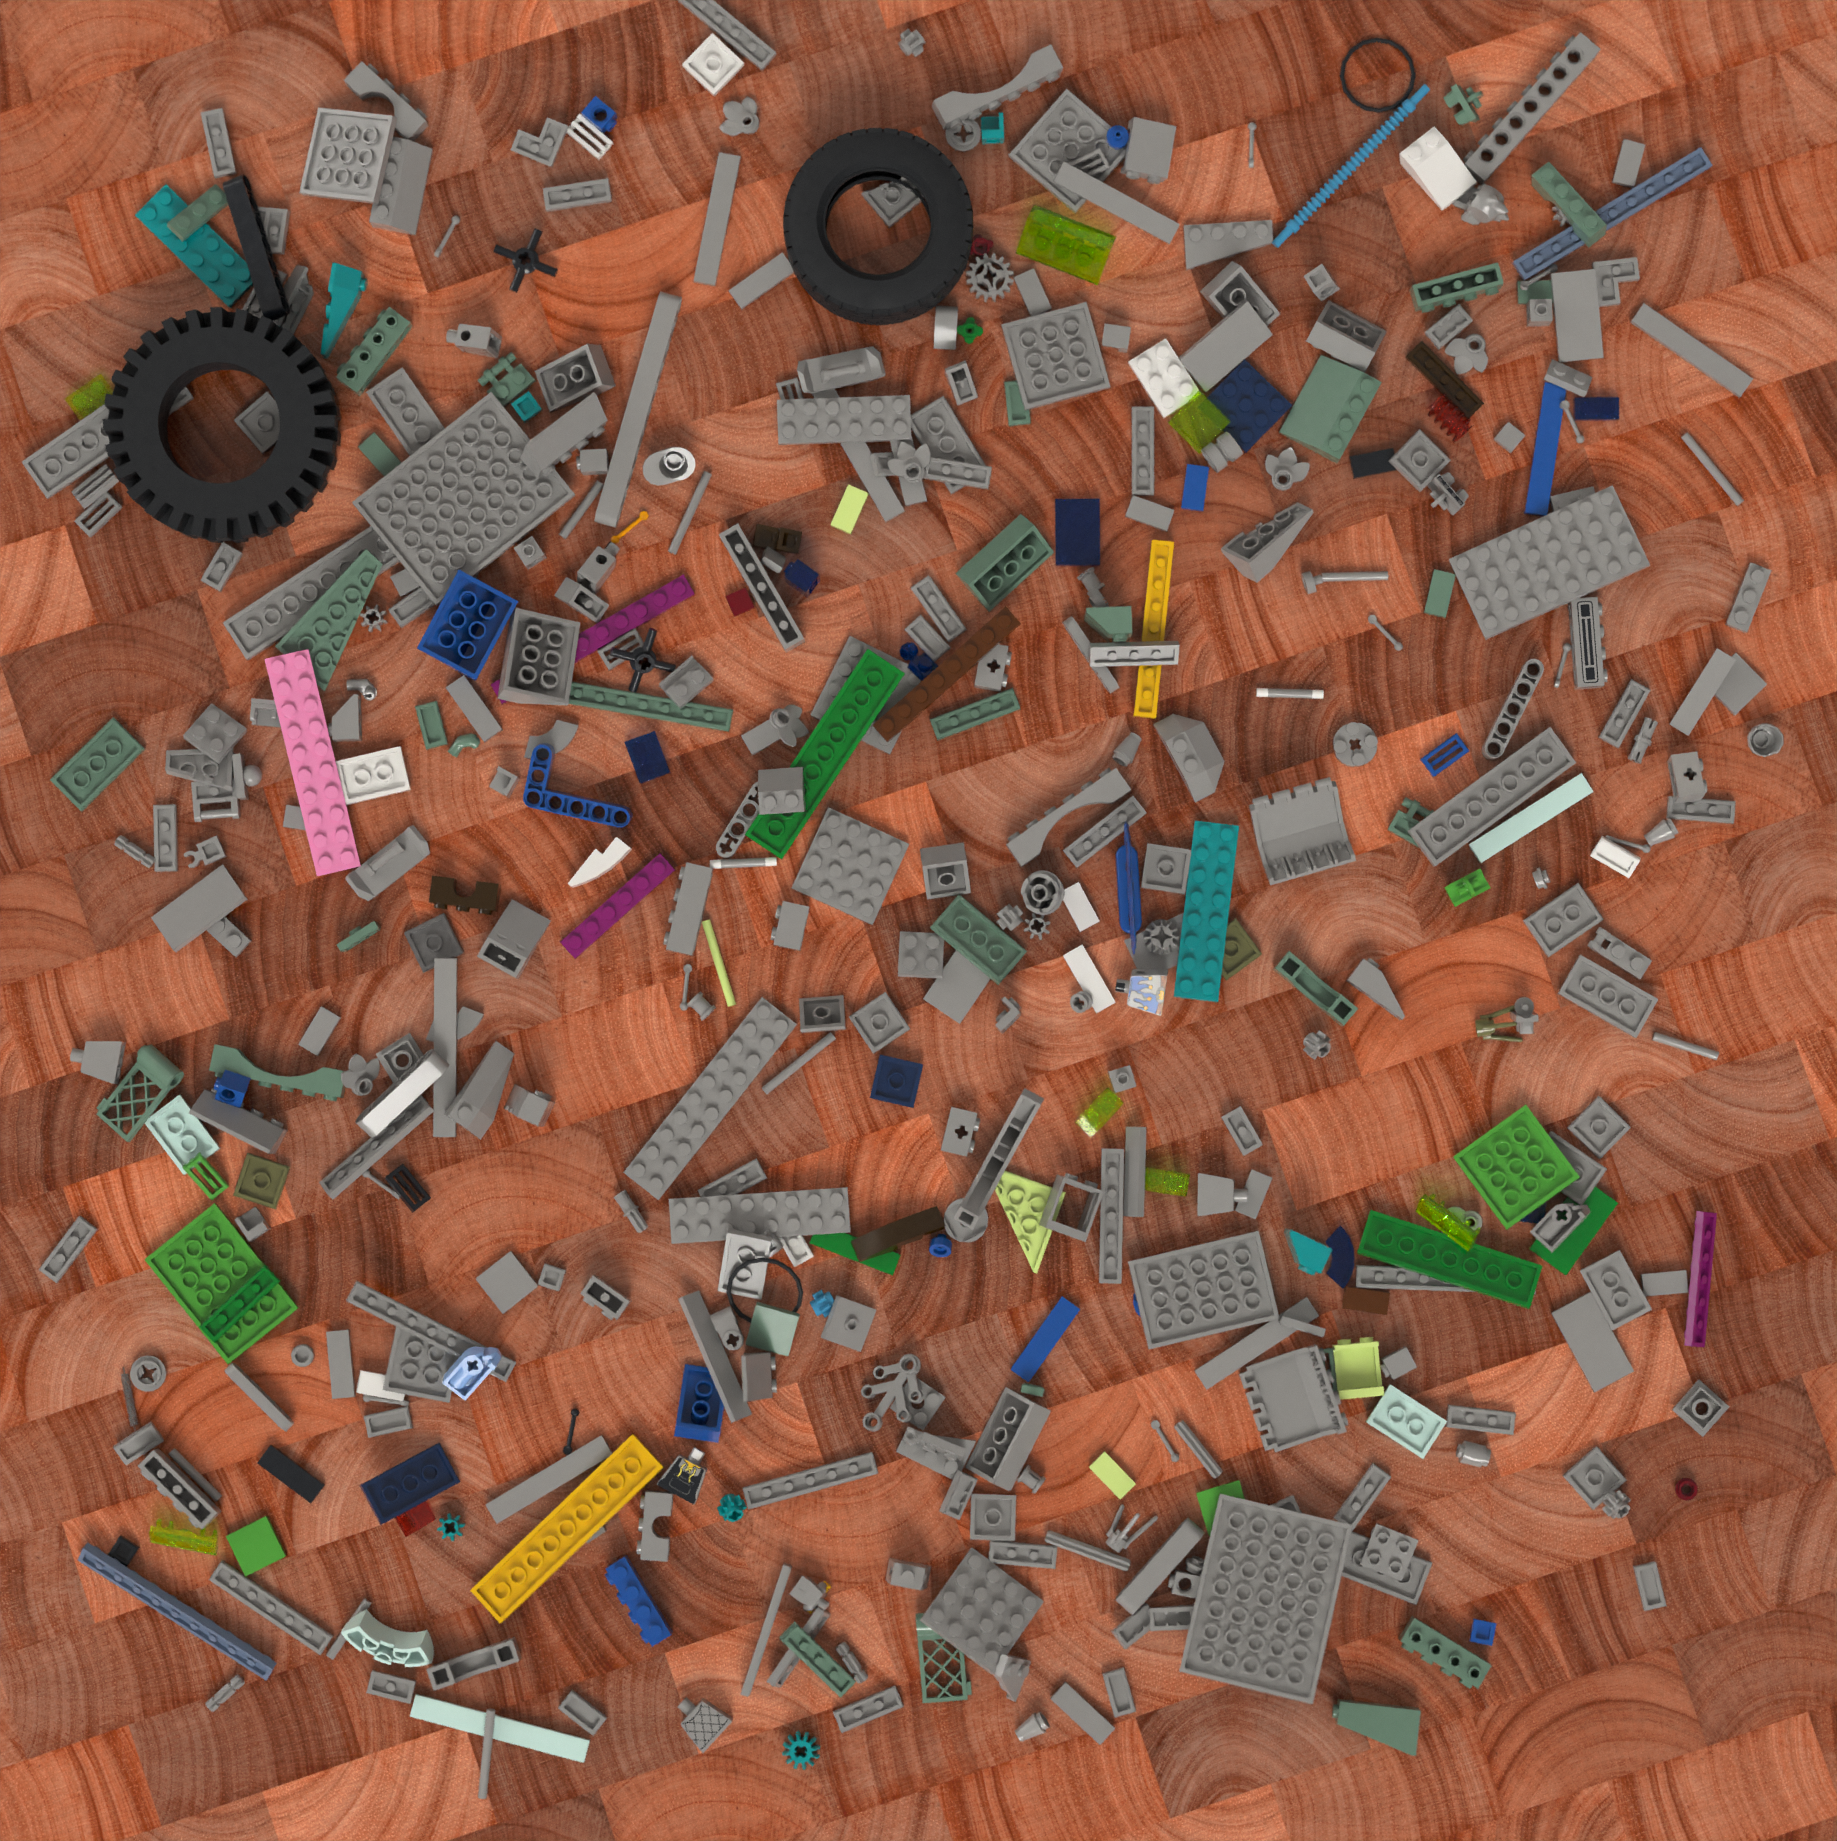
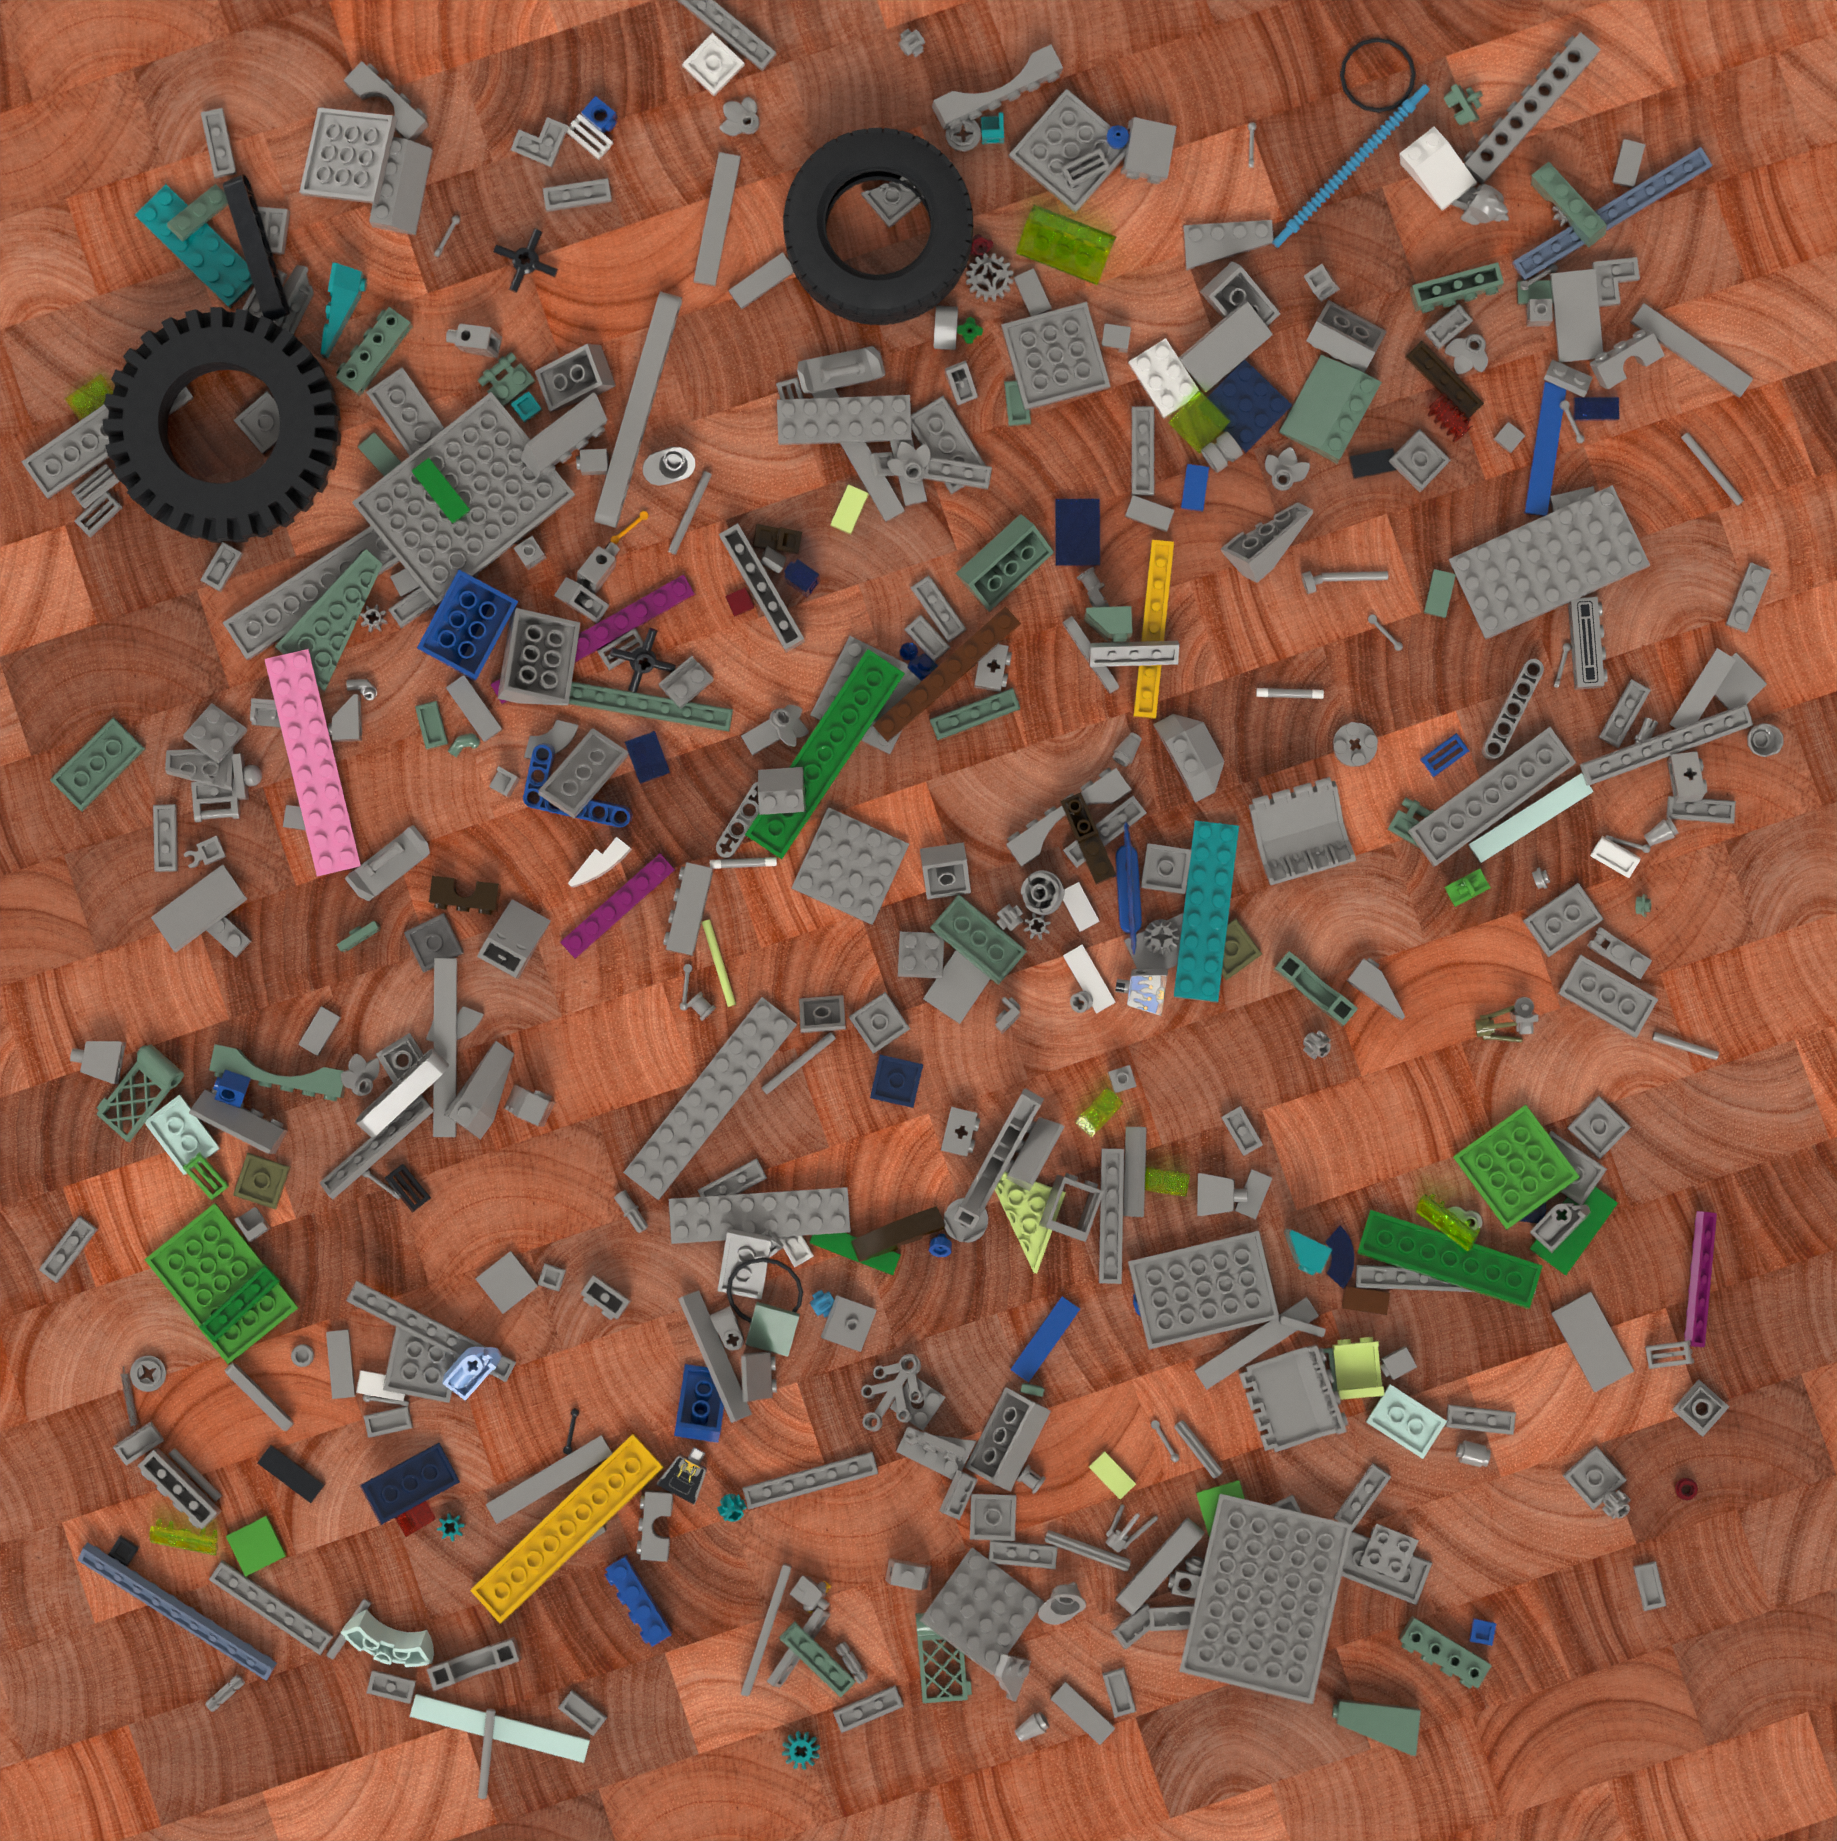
(134, 851): light grey axle -> none
(373, 775): white plate -> none
(440, 490): none -> green tile
(583, 773): none -> light grey plate
(587, 501): light grey bar -> none
(703, 1722): light grey torso -> none
(790, 925): light grey hinge -> none
(1033, 1152): none -> light grey slope
(1063, 1604): none -> light grey piece
(1088, 838): none -> dark brown slope
(1116, 202): light grey tile -> none
(1445, 495): light grey hips -> none
(1609, 365): none -> light grey arch
(1615, 1289): light grey plate -> none
(1643, 905): none -> sand green plate
(1664, 1283): light grey tile -> none
(1666, 744): none -> light grey tile
(1687, 1352): none -> light grey tile

